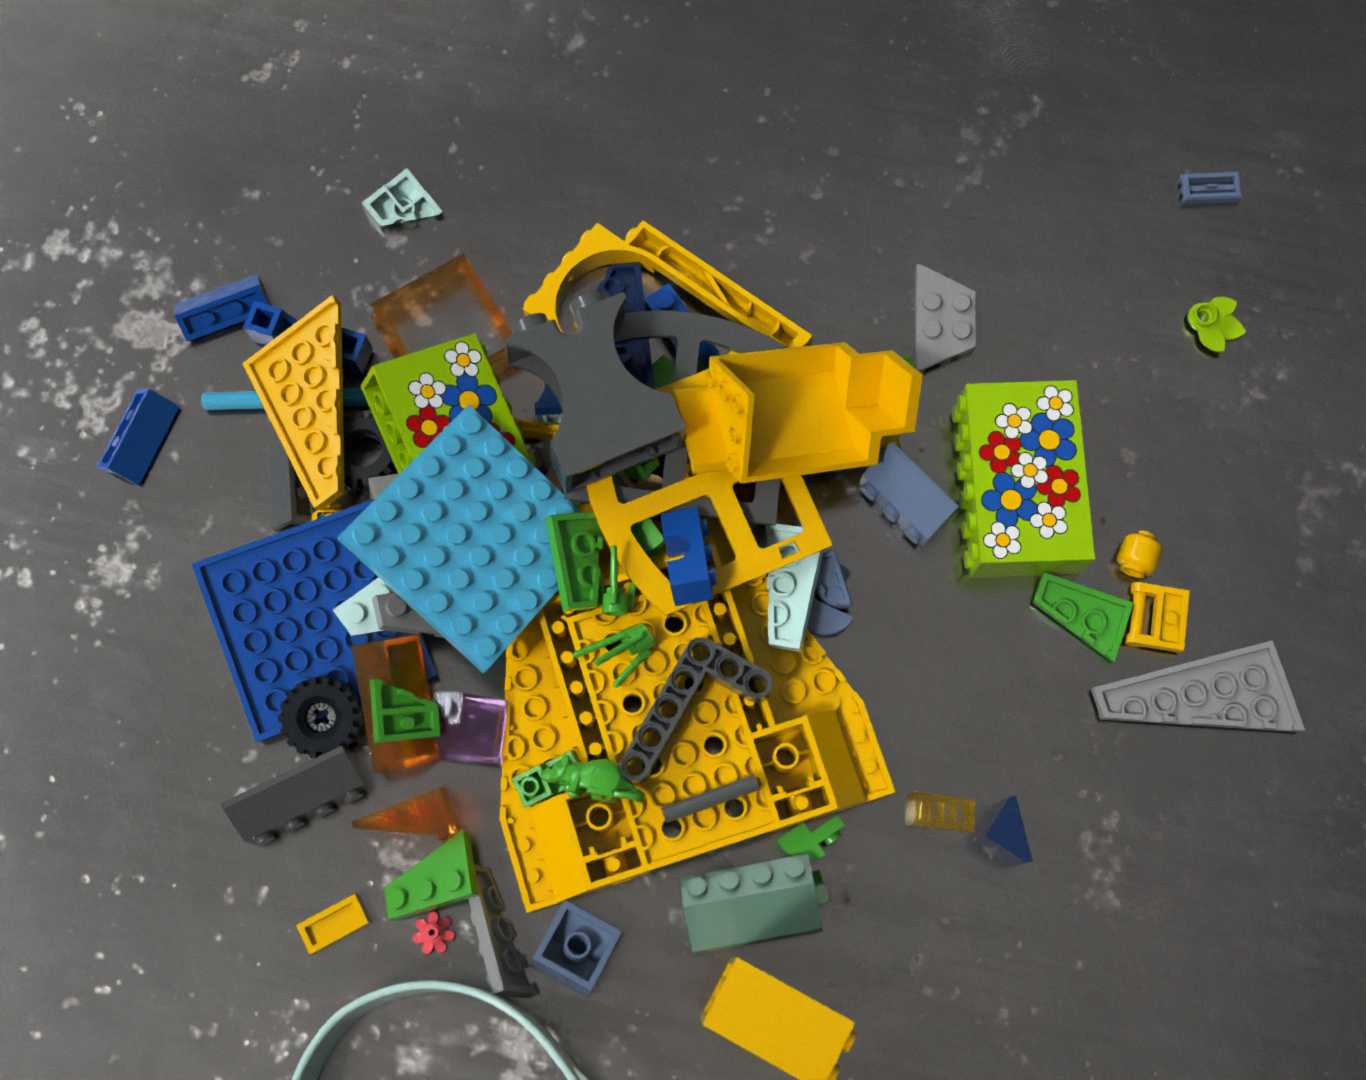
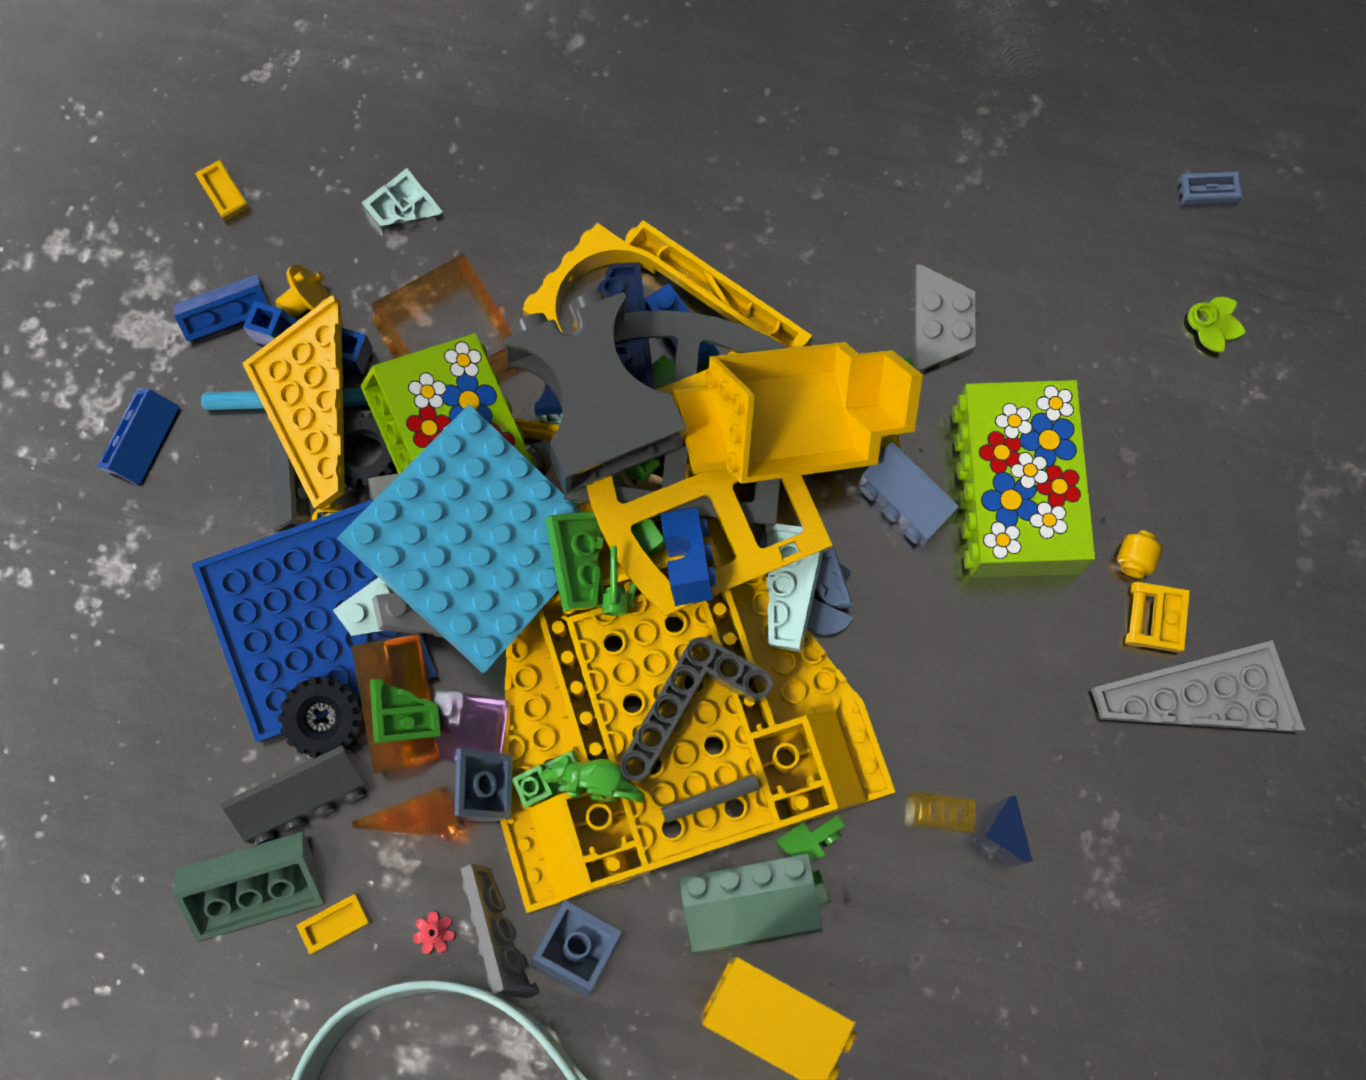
(222, 190): none -> yellow tile
(248, 886): none -> sand green slope
(305, 291): none -> yellow piece
(435, 881): bright green wing -> none
(483, 785): none -> sand blue slope
(633, 640): bright green plant -> none
(1086, 612): bright green wing -> none

